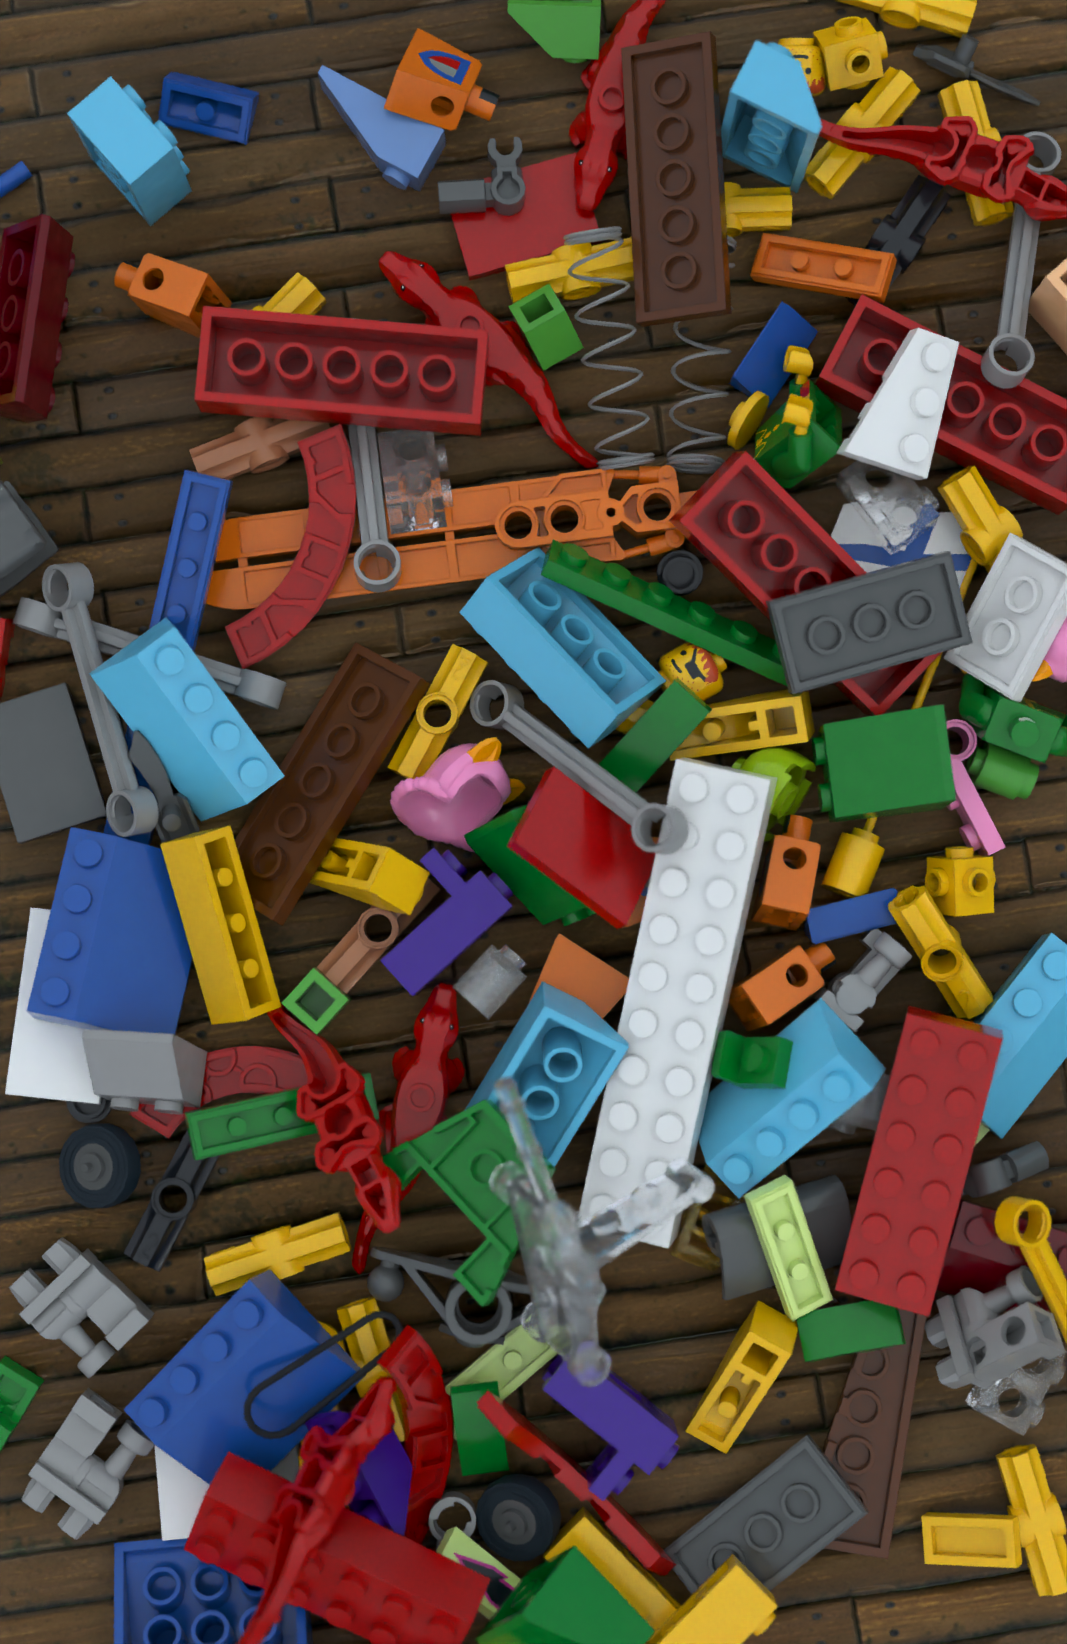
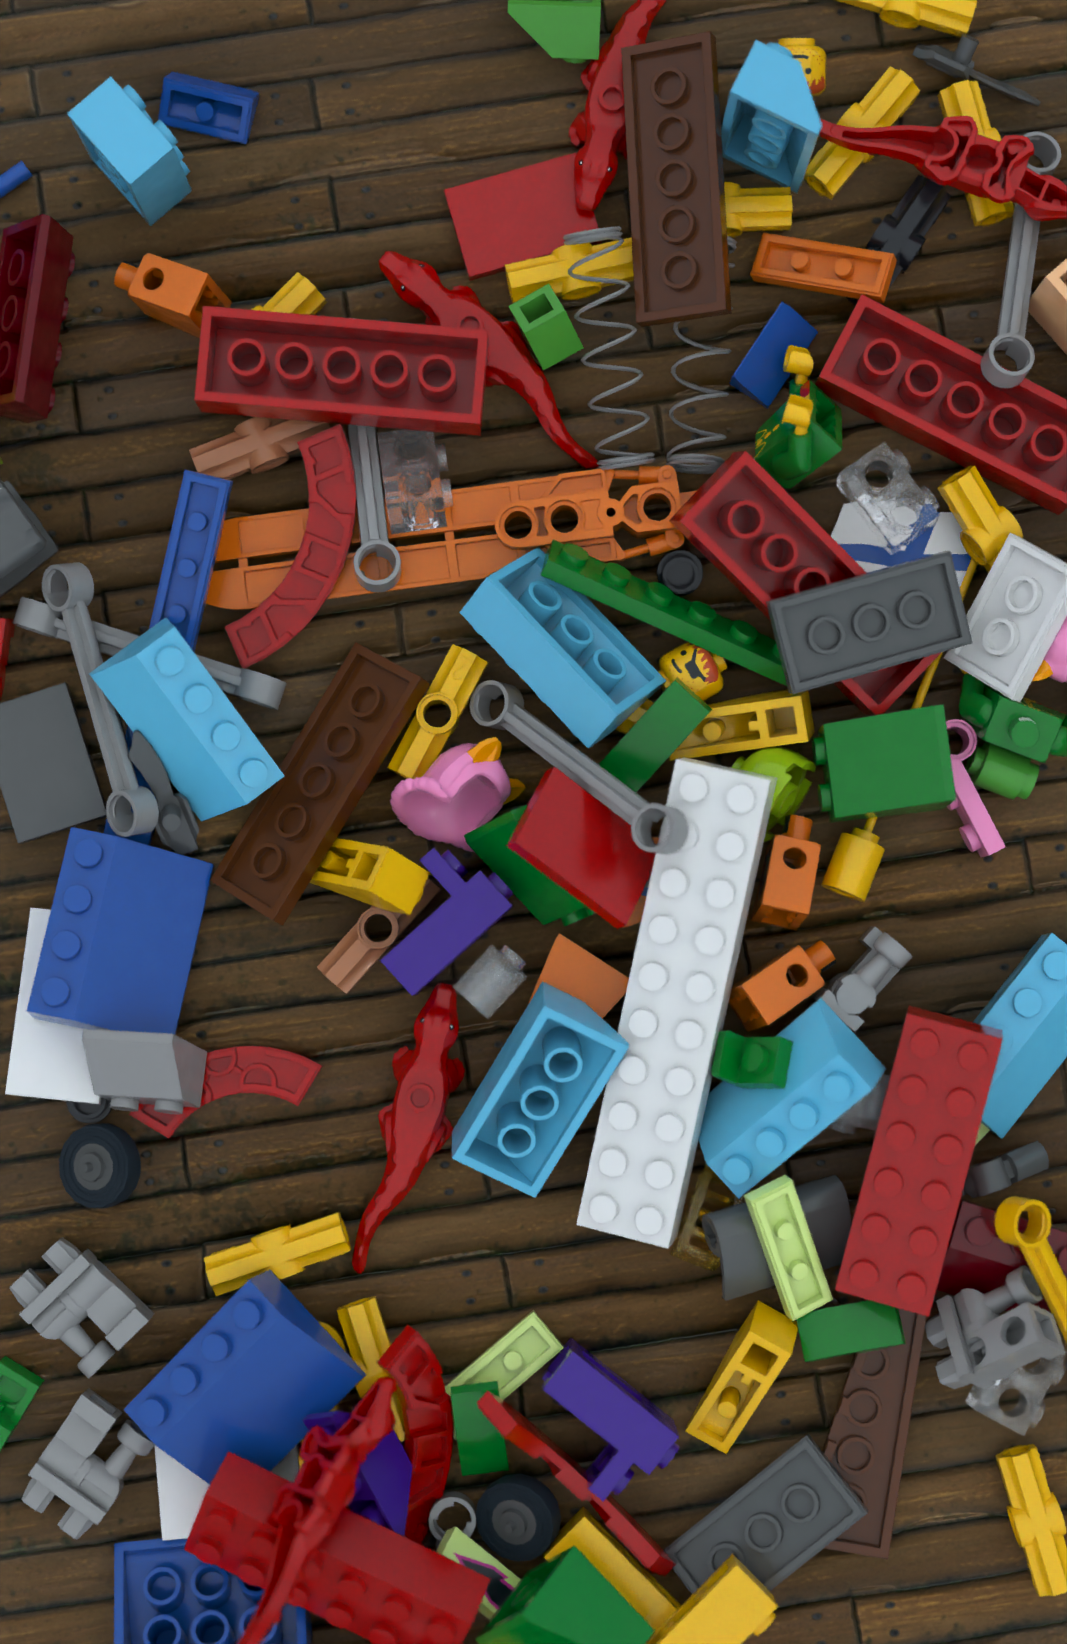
(159, 1224): black piece -> none
(221, 925): yellow brick -> none
(253, 1122): green tile -> none
(302, 1360): black piece -> none
(316, 1001): bright green brick -> none
(343, 1120): red animal -> none
(387, 1284): dark grey piece -> none
(396, 143): medium blue slope -> none
(438, 84): orange torso -> none
(461, 1160): green wing -> none
(504, 192): dark grey bar -> none
(566, 1254): clear piece -> none
(747, 419): yellow piece -> none
(850, 916): blue slope -> none
(851, 53): yellow brick -> none
(905, 414): white wing -> none
(928, 932): yellow piece -> none
(961, 882): yellow brick -> none
(971, 1539): yellow tile -> none

